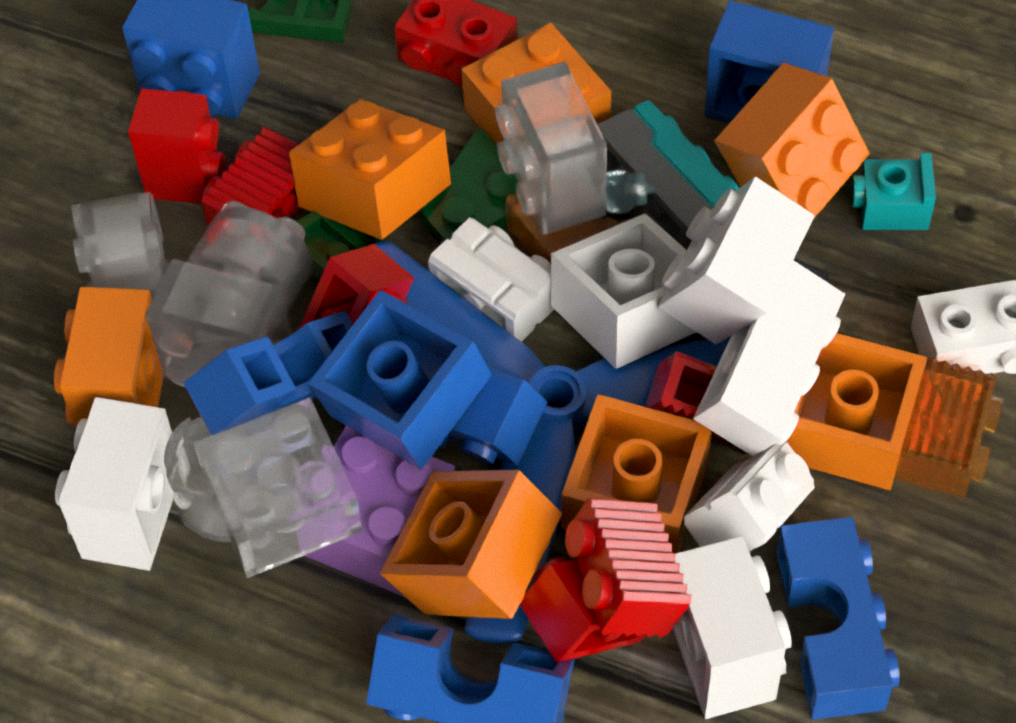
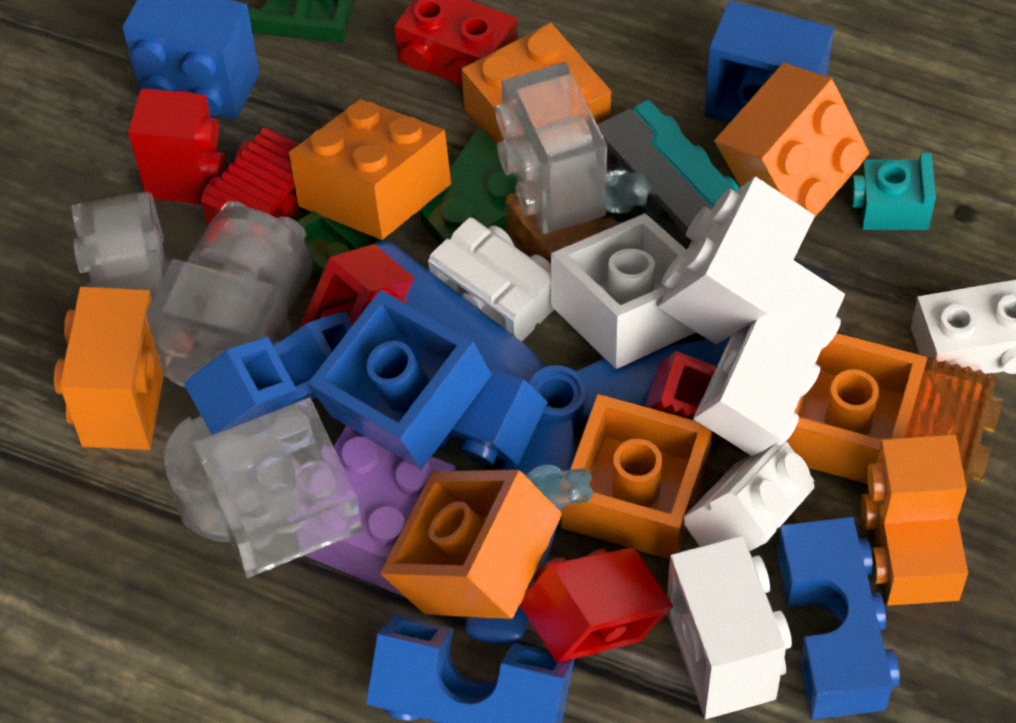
(117, 484): white brick -> none
(562, 486): none -> clear light blue axle
(627, 567): brick -> none
(914, 519): none -> orange brick

